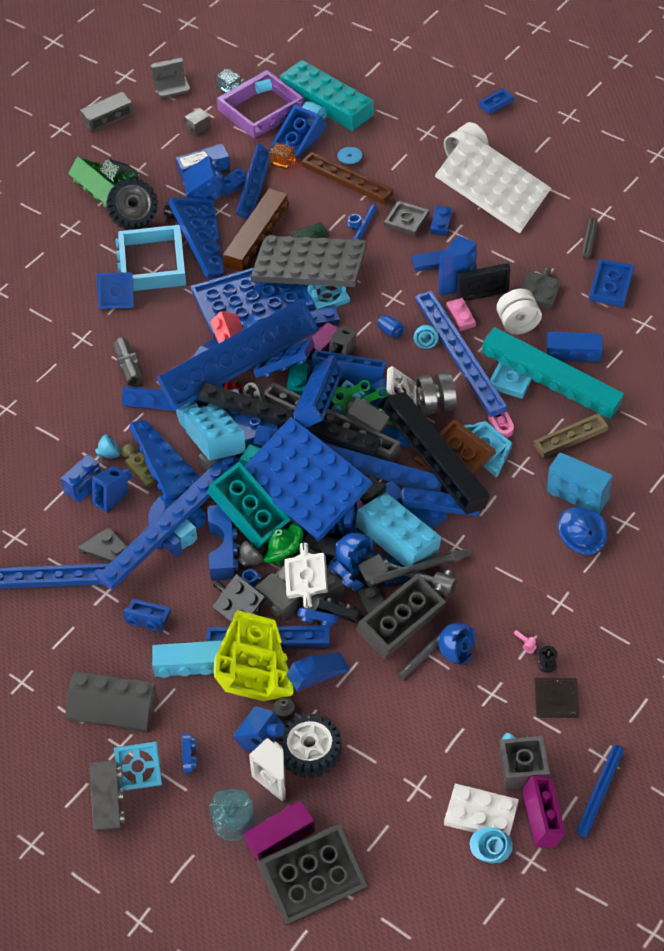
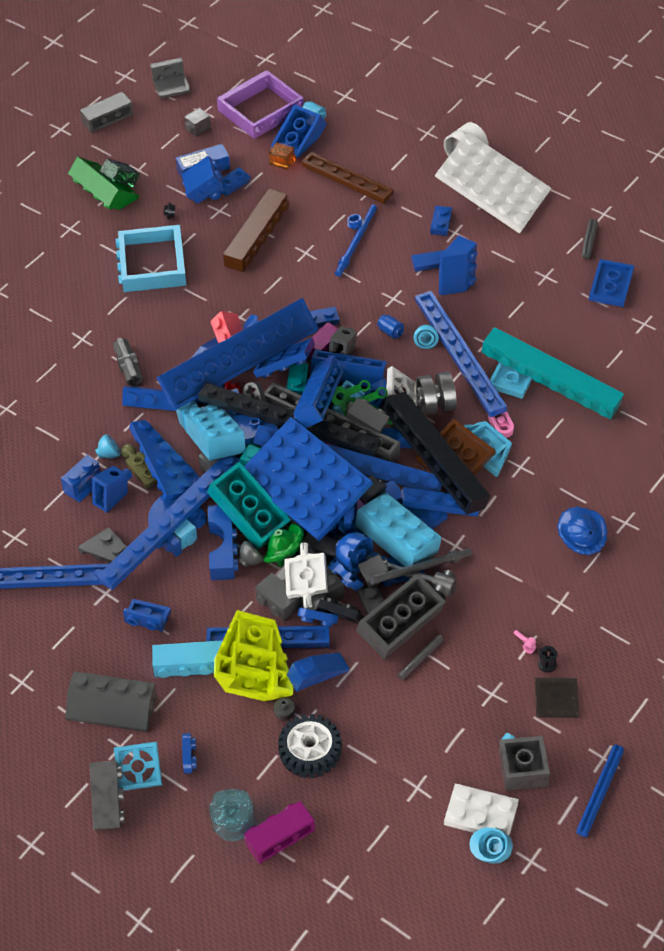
(115, 290): blue plate -> none
(141, 195): wheel -> none
(200, 228): blue wing -> none
(227, 80): clear light blue brick -> none
(238, 596): plate -> none
(245, 298): blue plate -> none
(251, 574): blue plate -> none
(253, 182): blue tile -> none
(258, 727): blue torso -> none
(263, 86): medium azure hinge -> none
(269, 767): white slope -> none
(309, 261): dark grey plate -> none
(311, 873): dark grey slope -> none
(314, 231): clear green plate -> none
(328, 302): medium azure piece -> none
(341, 102): teal brick -> none
(349, 155): dark azure piece -> none
(406, 218): flat silver plate -> none
(456, 643): blue cylinder -> none
(460, 314): bright pink plate -> none
(483, 282): black tile -> none
(496, 101): blue plate -> none
(519, 311): white wheel -> none
(542, 287): dark grey plate -> none
(543, 811): magenta brick -> none
(570, 435): dark tan plate -> none
(574, 346): blue brick -> none
(579, 483): dark azure brick -> none

